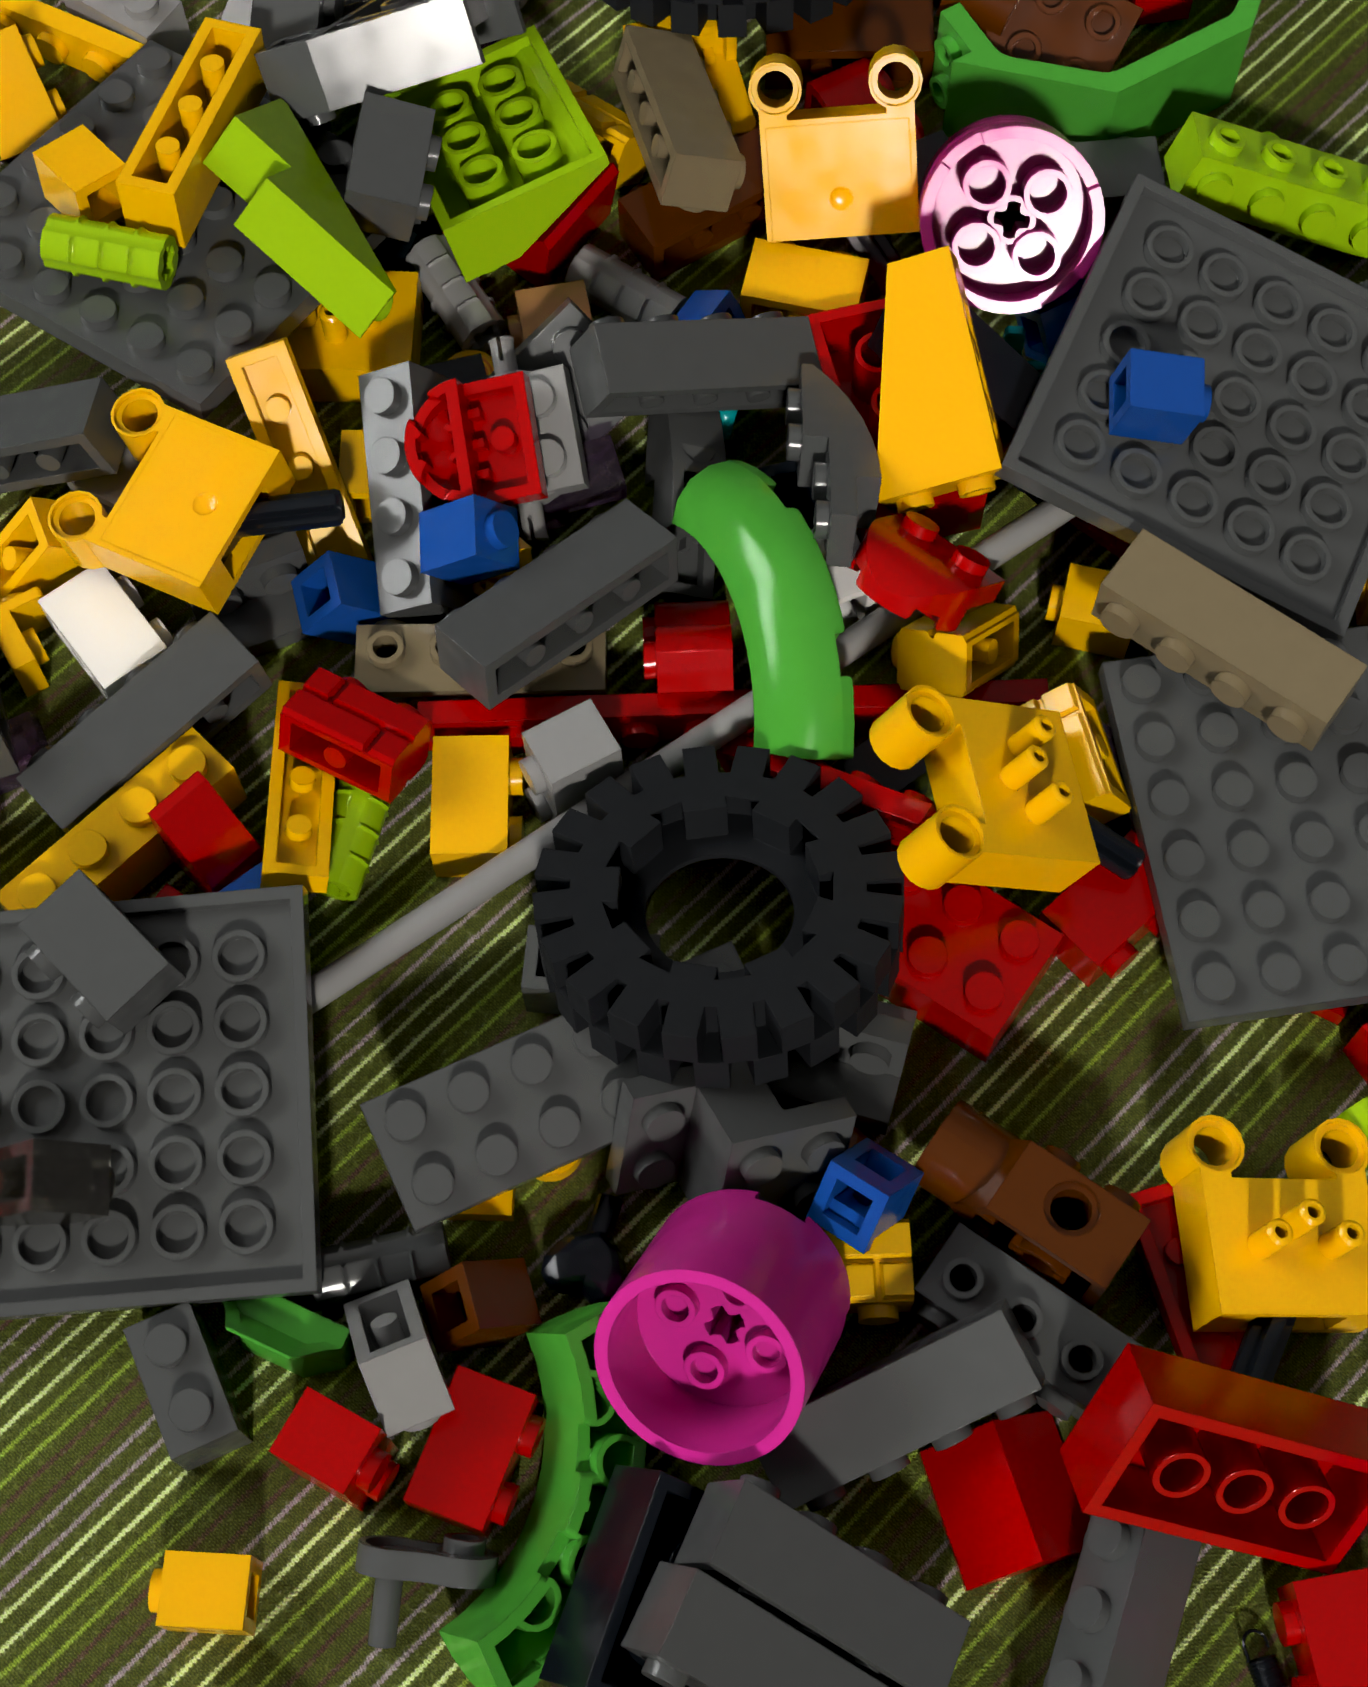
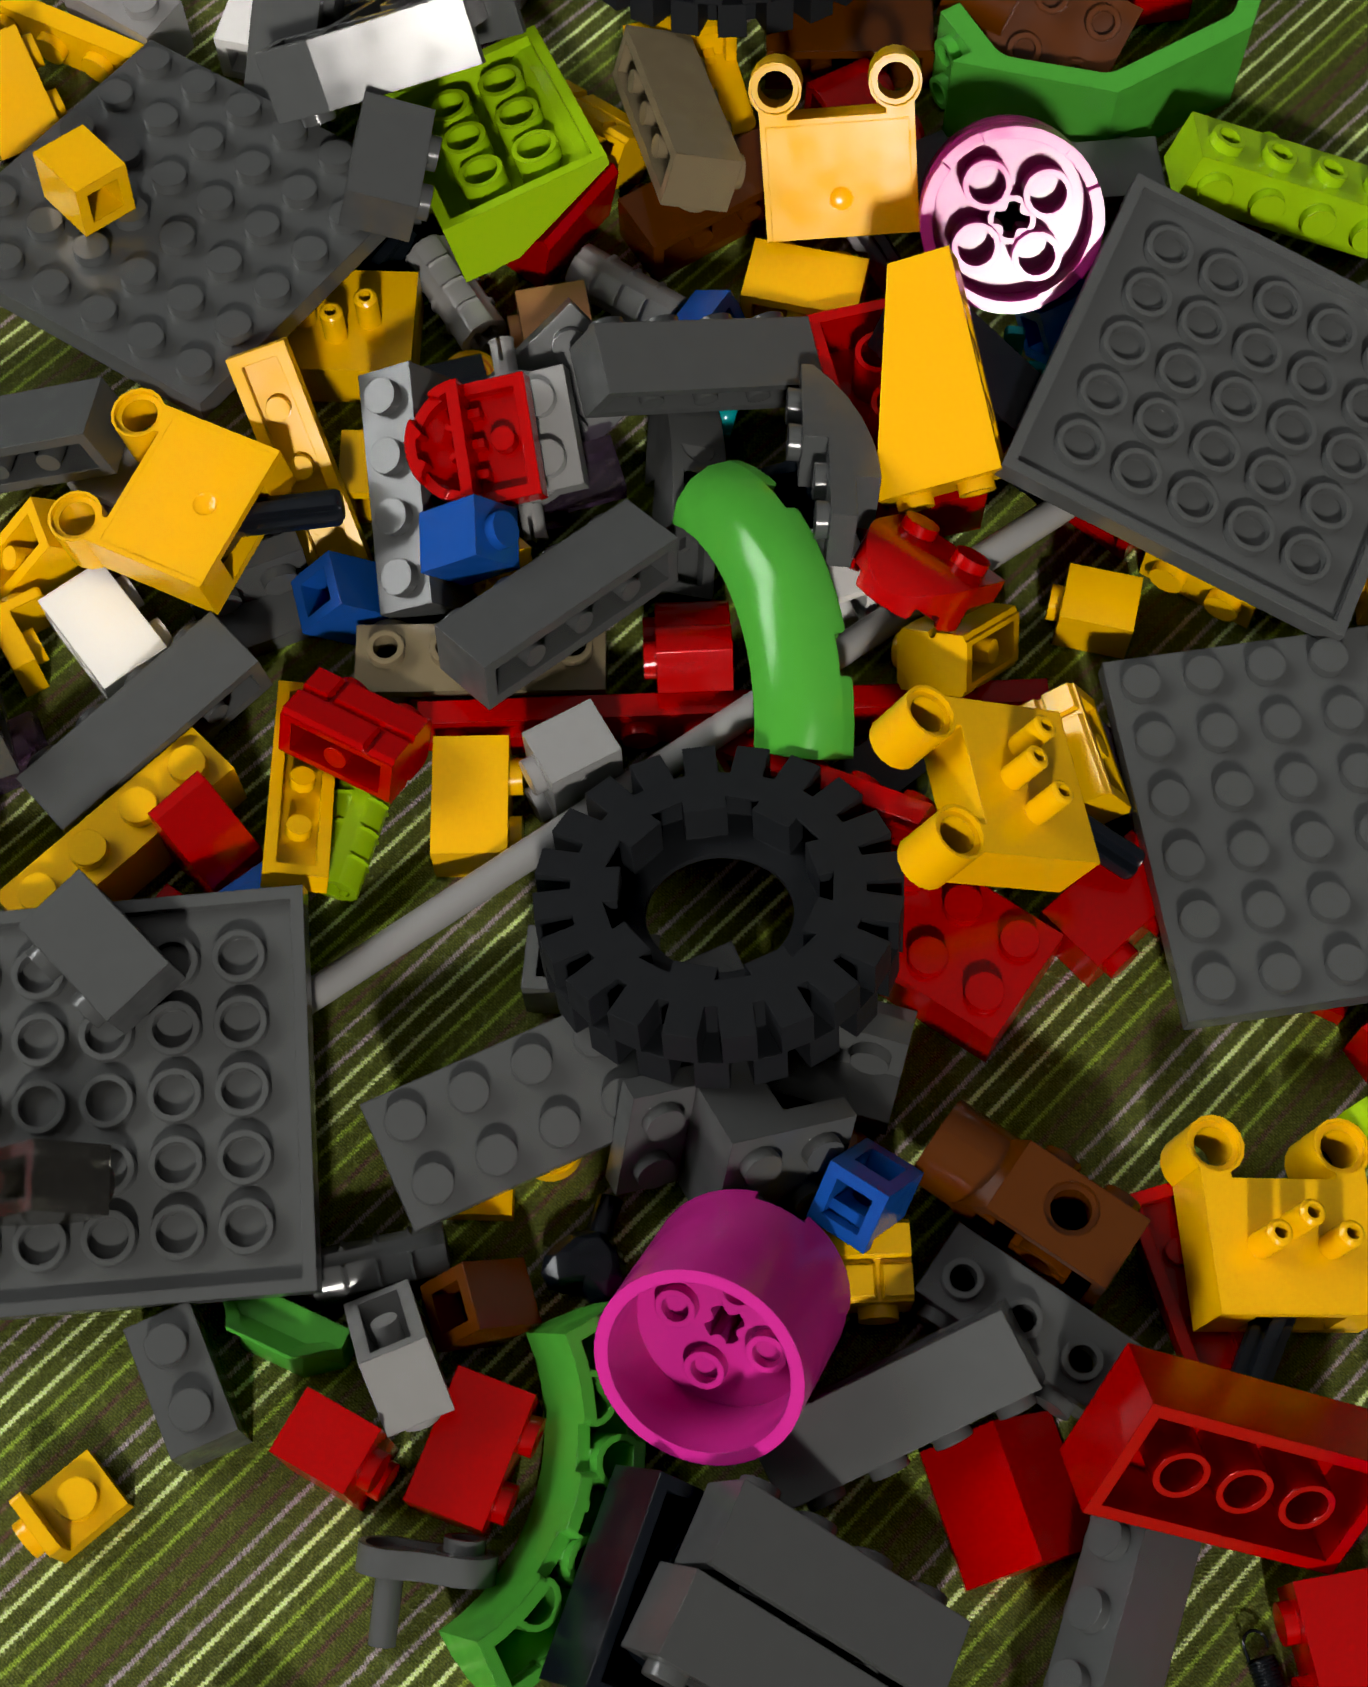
(69, 1509): none -> yellow bracket
(109, 251): lime axle -> none
(164, 176): yellow brick -> none
(206, 1592): yellow brick -> none
(300, 214): lime slope -> none
(1158, 396): blue brick -> none
(1227, 640): dark tan brick -> none

